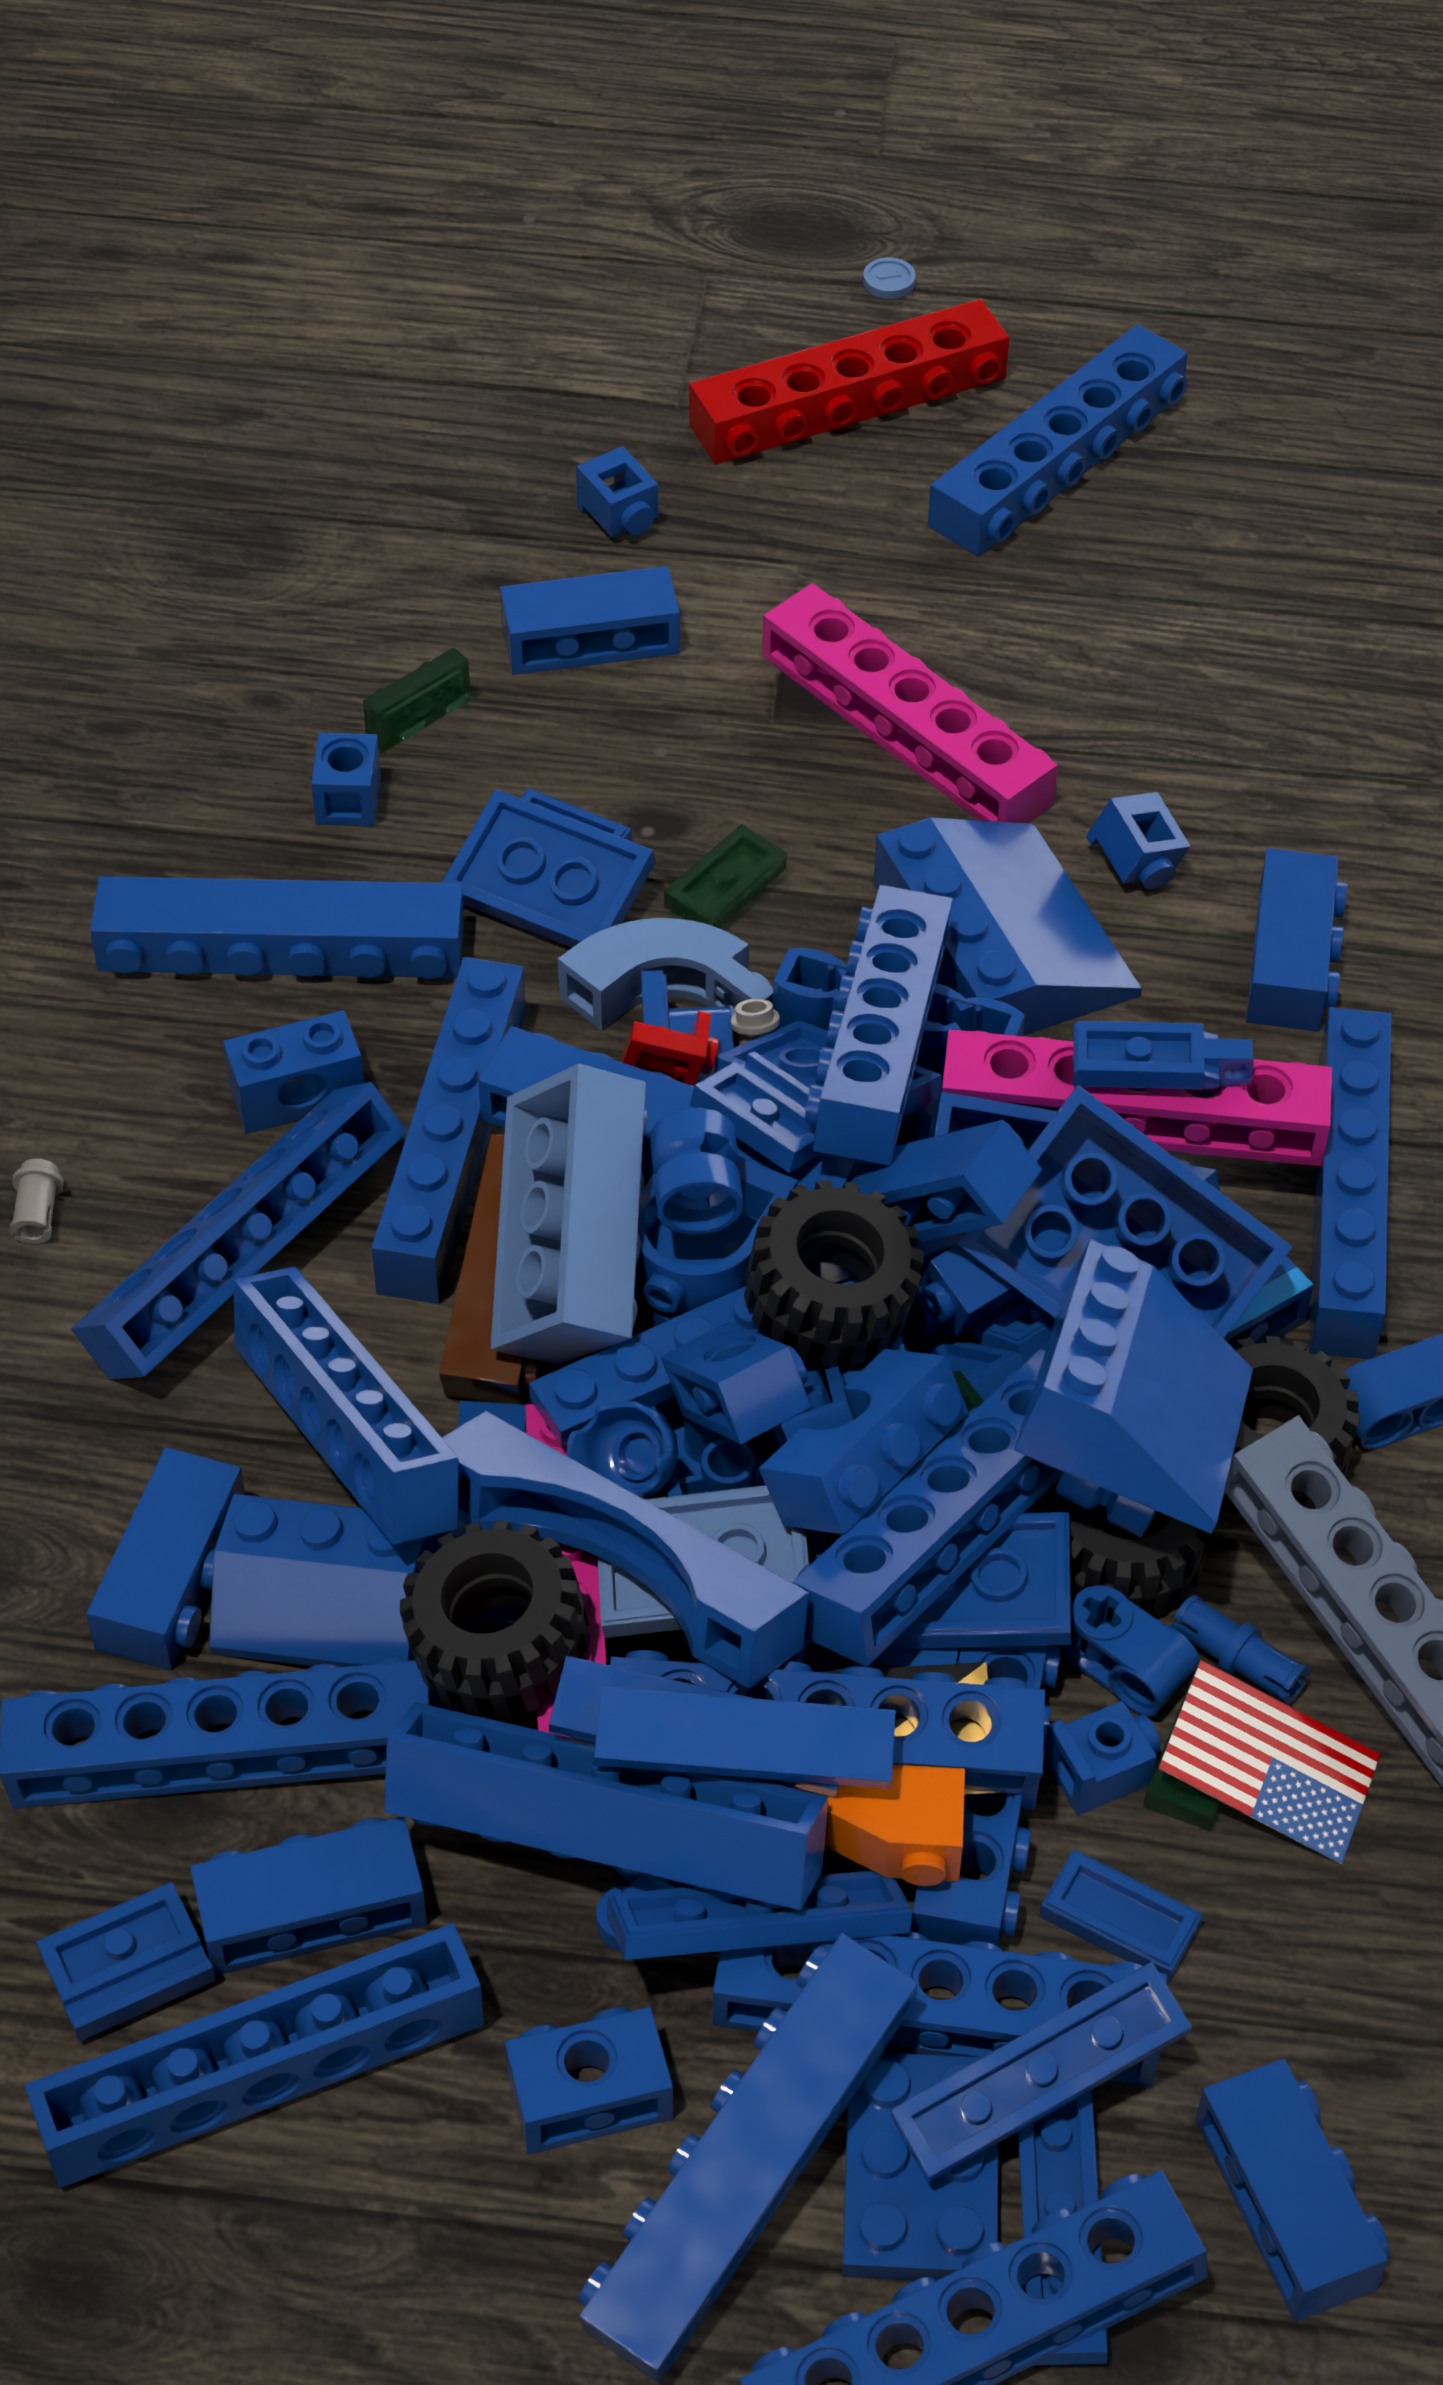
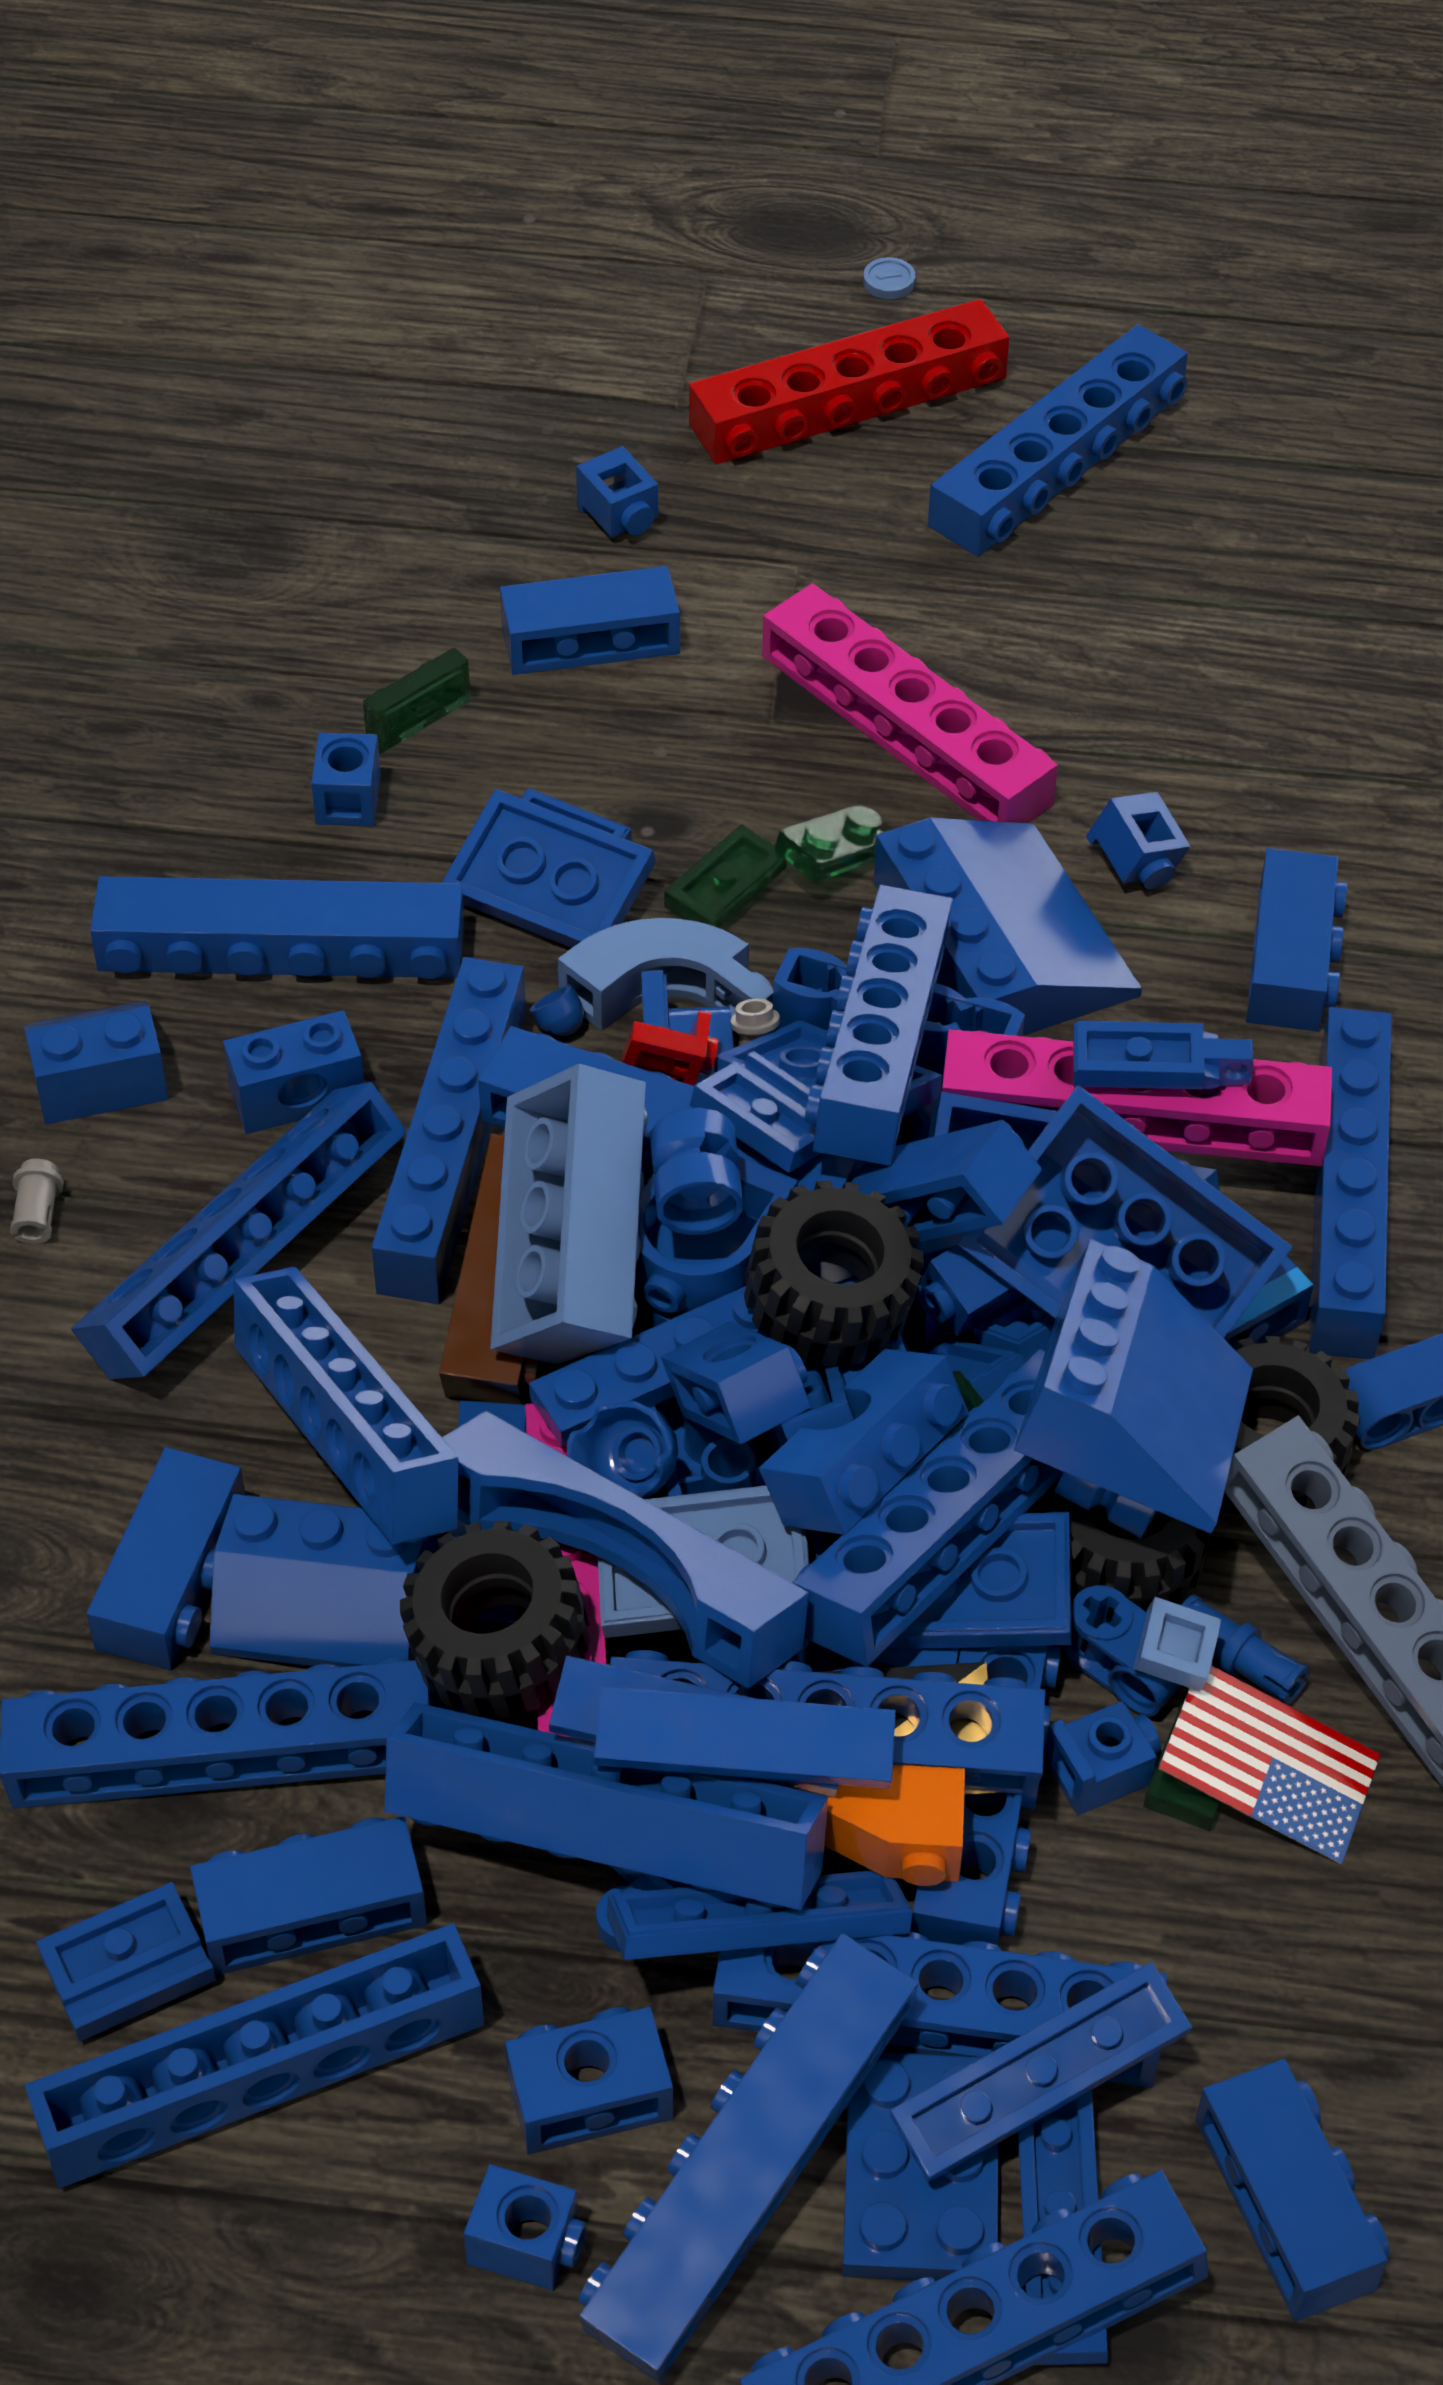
(96, 1062): none -> blue slope
(513, 2198): none -> blue brick
(559, 1012): none -> blue hinge
(832, 842): none -> clear green plate
(1120, 1914): blue tile -> none
(1177, 1644): none -> medium blue plate

